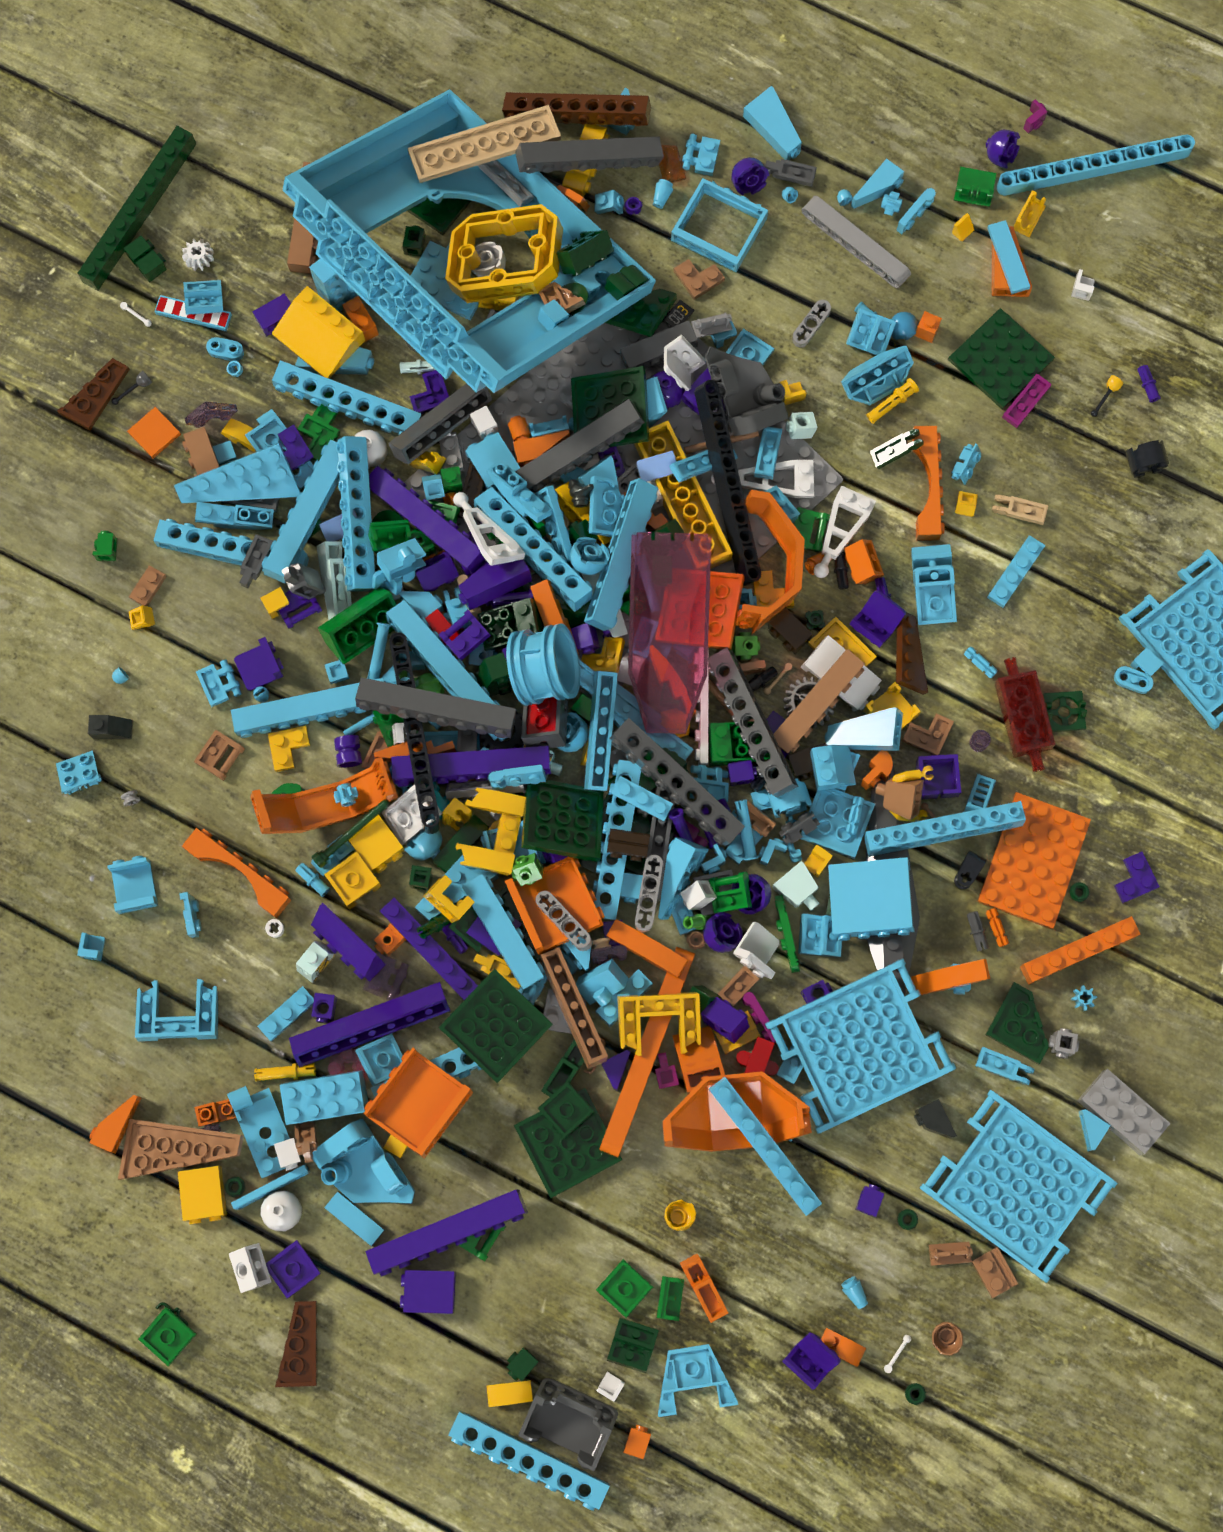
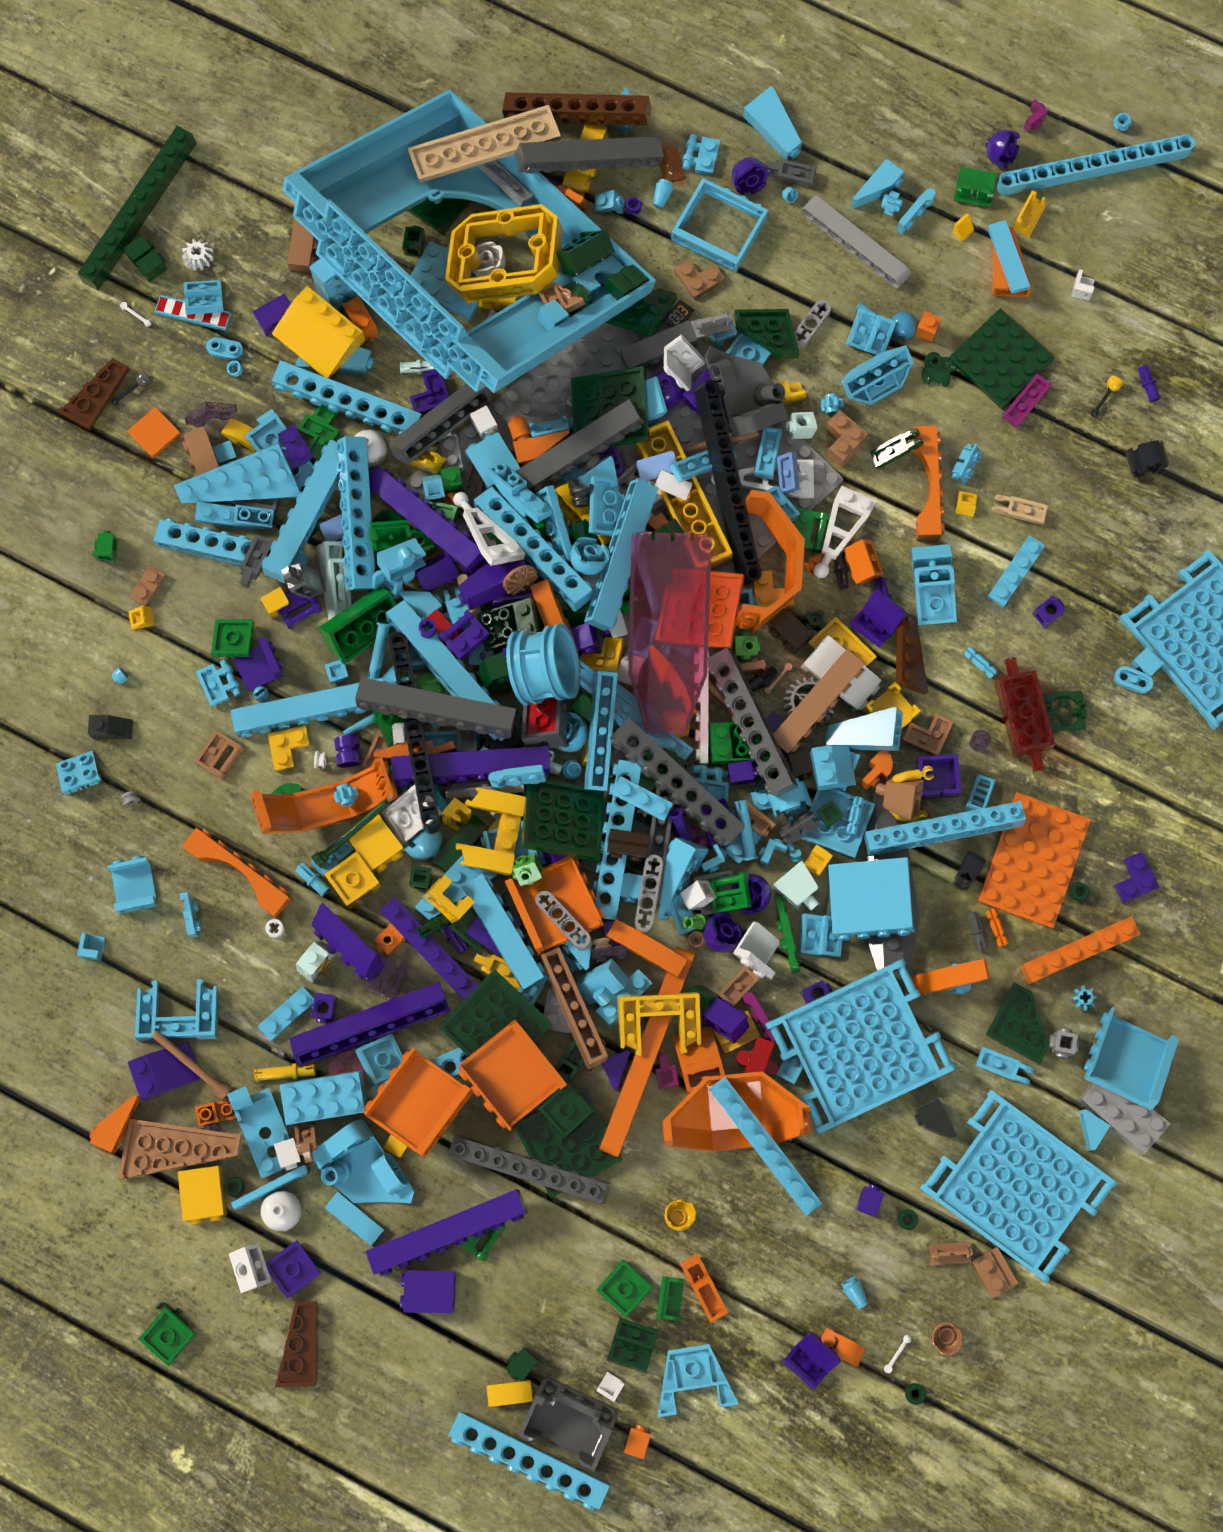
(161, 1072): none -> dark purple slope
(220, 1089): none -> medium nougat piece
(232, 638): none -> green plate
(320, 759): none -> white bush
(432, 631): none -> dark purple bush
(510, 1074): none -> orange panel
(516, 582): none -> medium nougat wheel
(530, 1169): none -> dark grey brick
(571, 769): none -> medium azure plate
(669, 484): none -> white sticker
(769, 329): none -> dark green plate
(788, 472): none -> medium blue plate
(829, 813): none -> dark green plate
(832, 404): none -> medium azure gear
(844, 197): medium azure hinge -> none
(848, 438): none -> medium nougat brick
(899, 394): yellow pin -> none
(940, 372): none -> dark green plate
(1043, 616): none -> dark purple brick
(1122, 117): none -> medium azure plate
(1130, 1061): none -> medium azure panel

